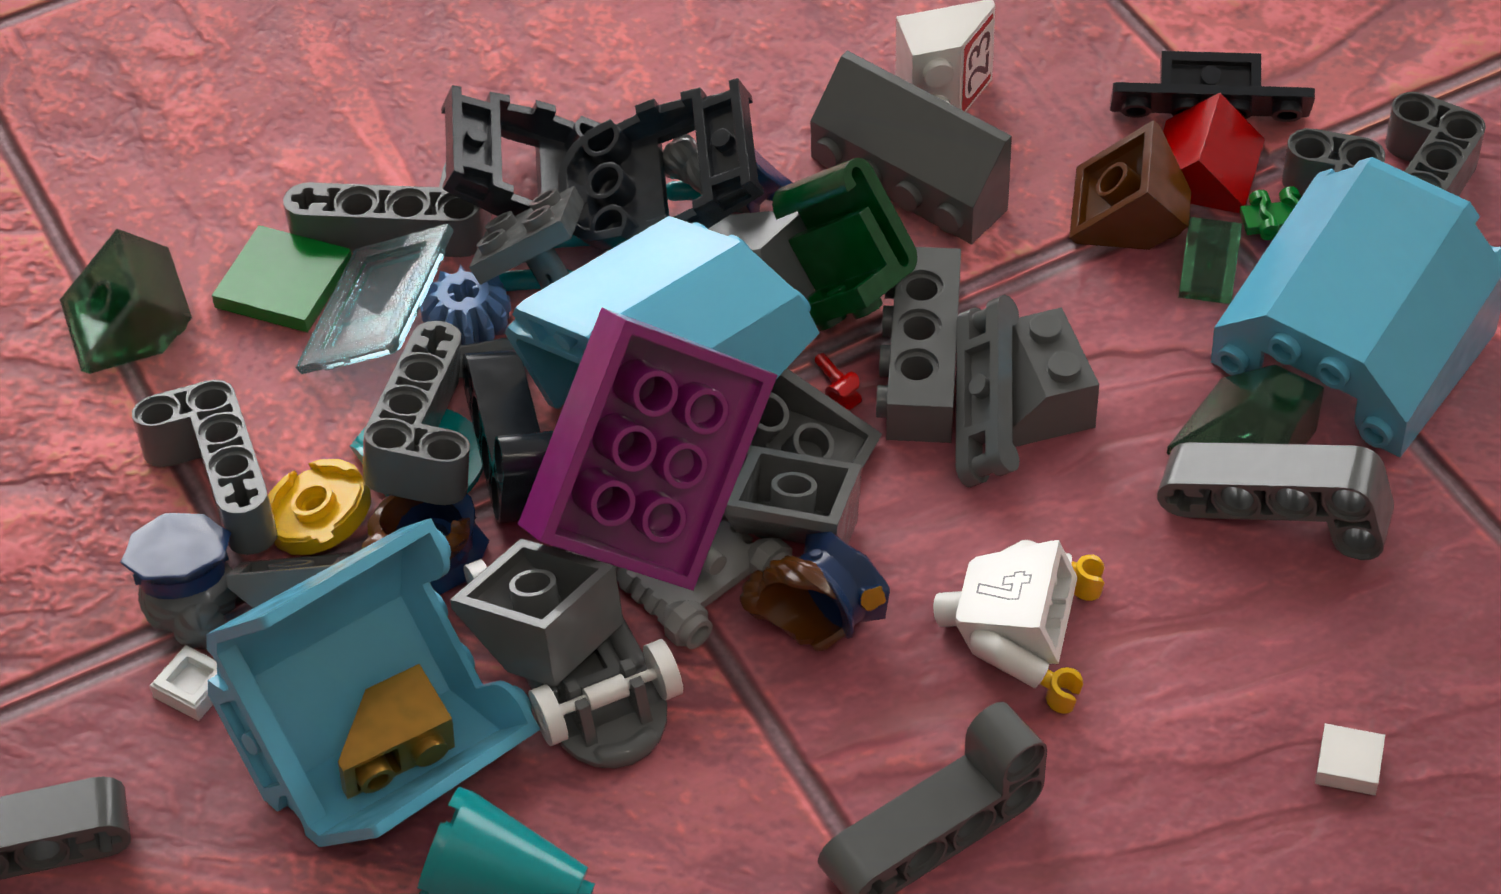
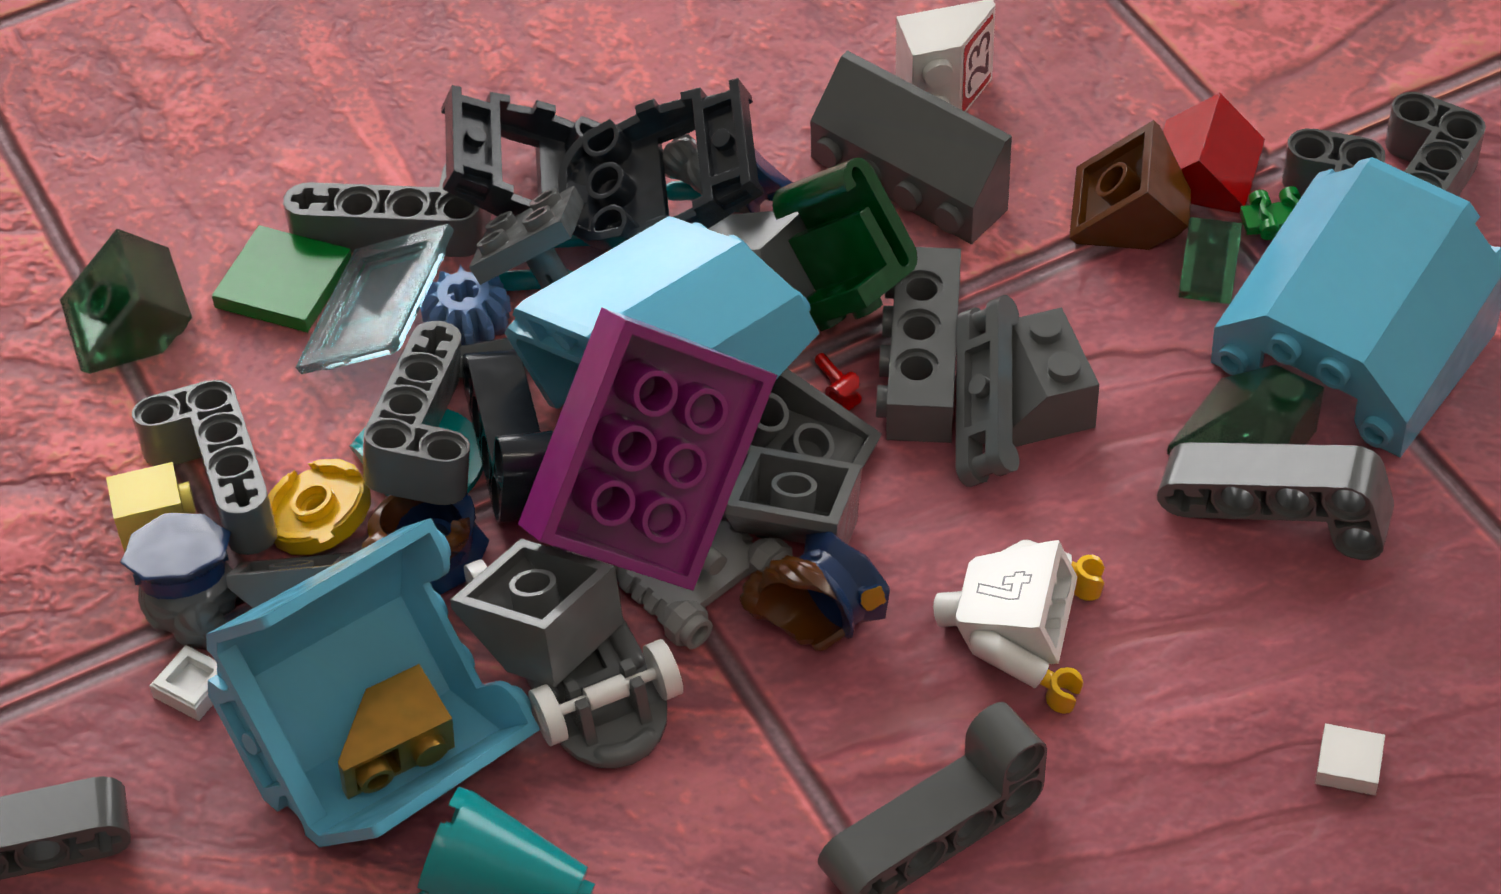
(145, 495): none -> light yellow brick
(1196, 76): black bracket -> none

